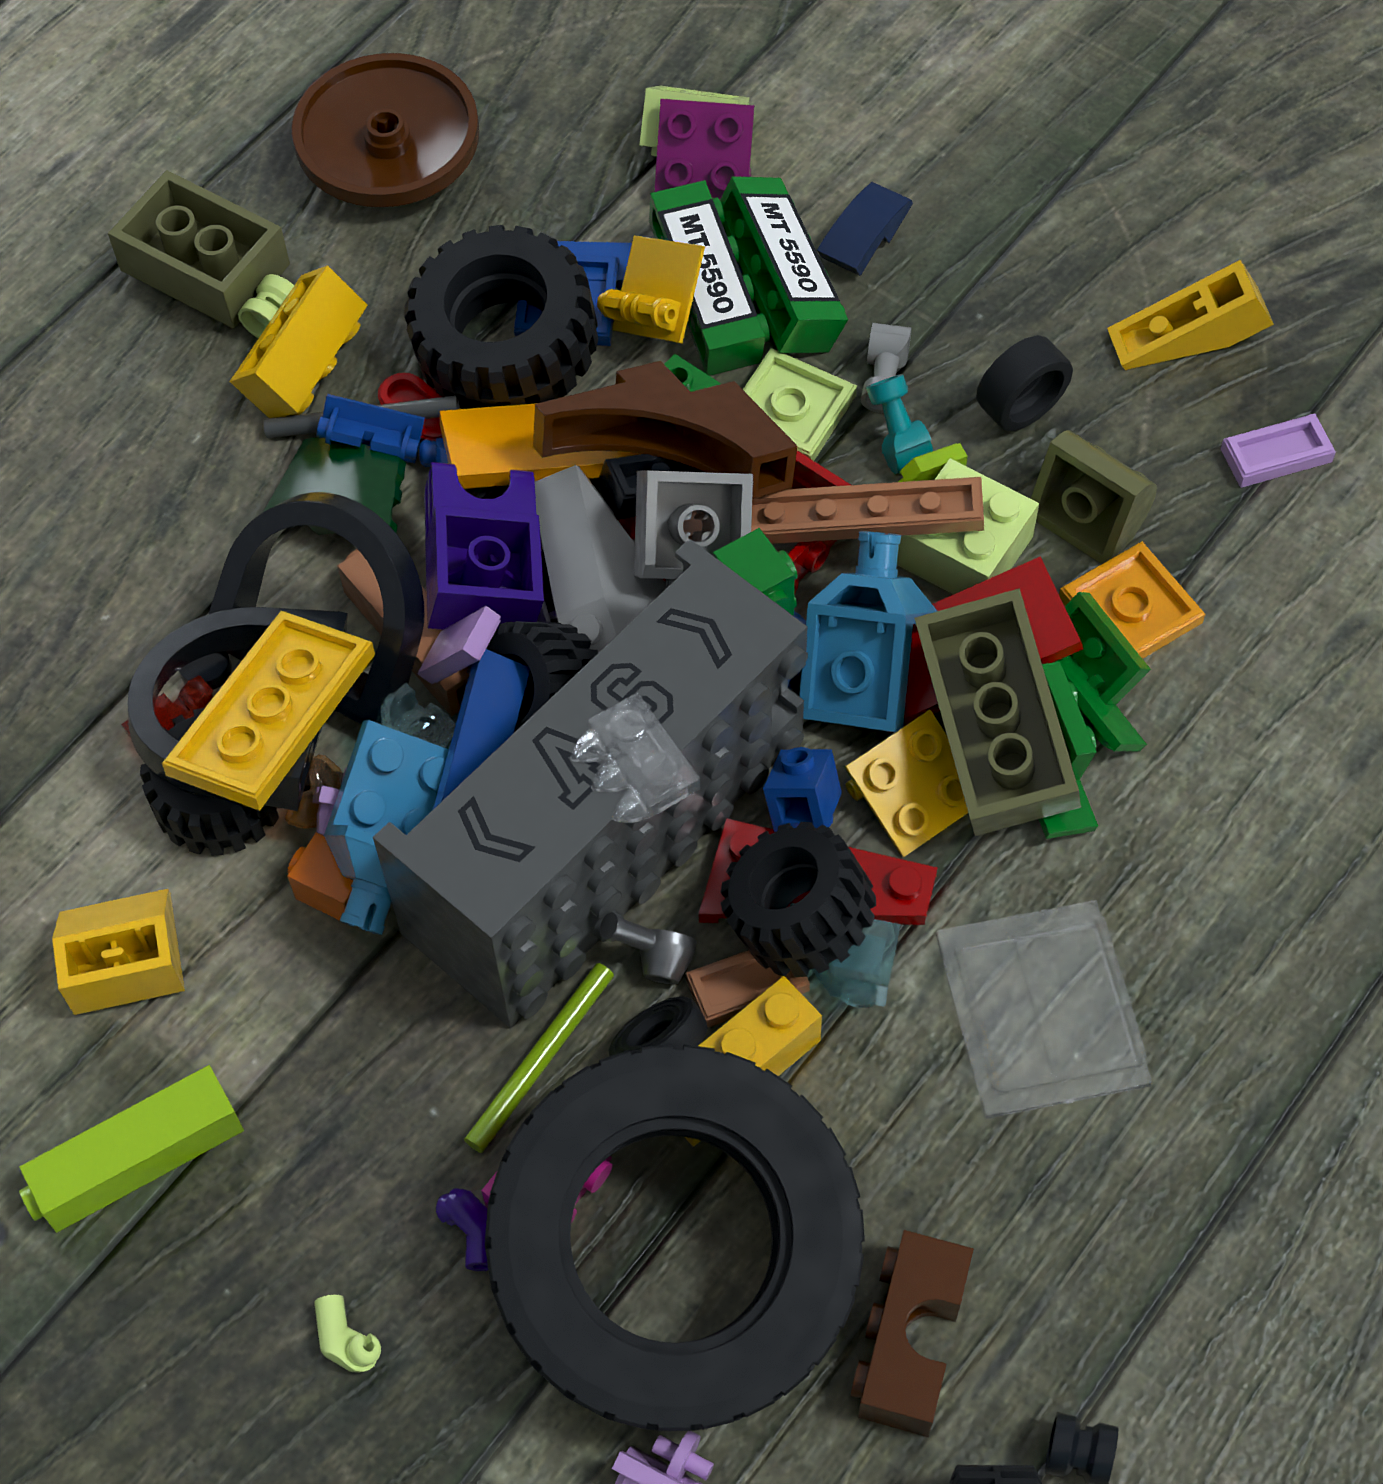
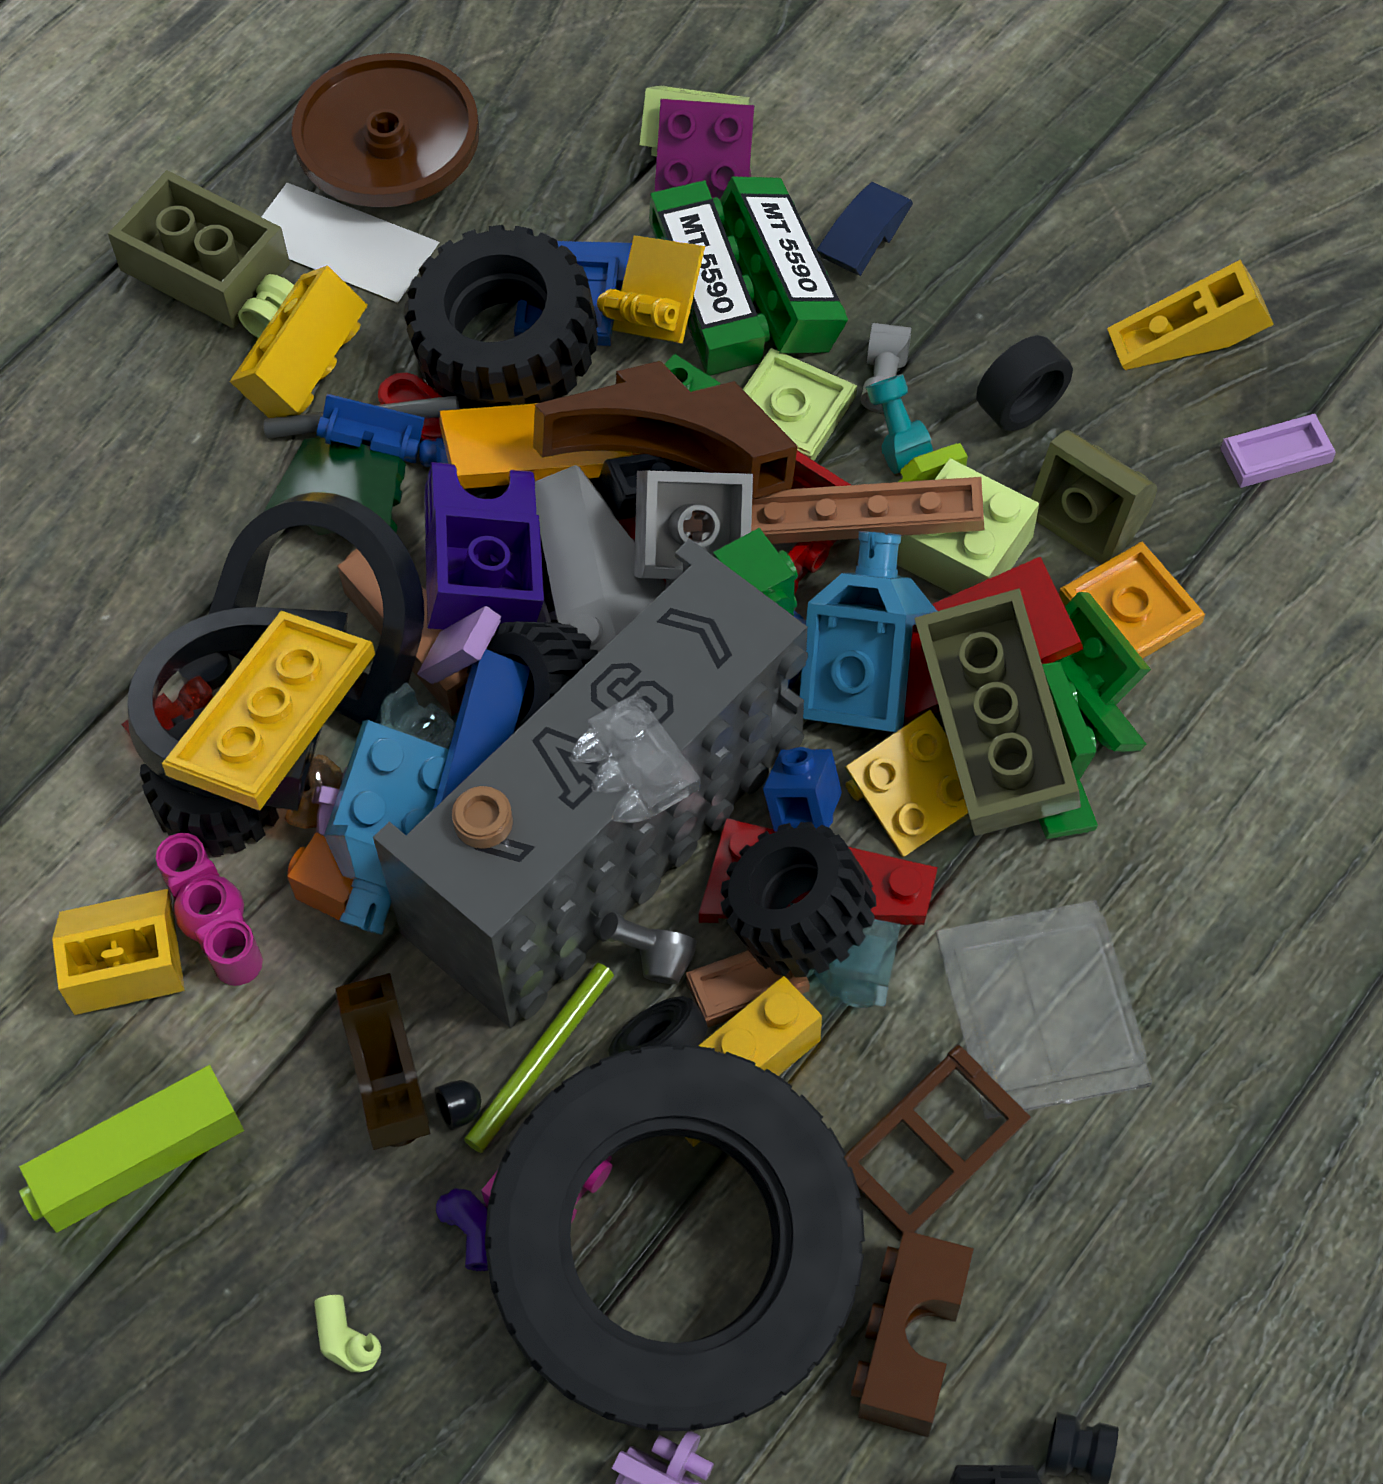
(202, 887): none -> dark pink piece
(350, 242): none -> white sticker
(383, 1062): none -> dark brown arch
(458, 1103): none -> black hinge
(482, 817): none -> medium nougat tile
(962, 1170): none -> reddish brown window

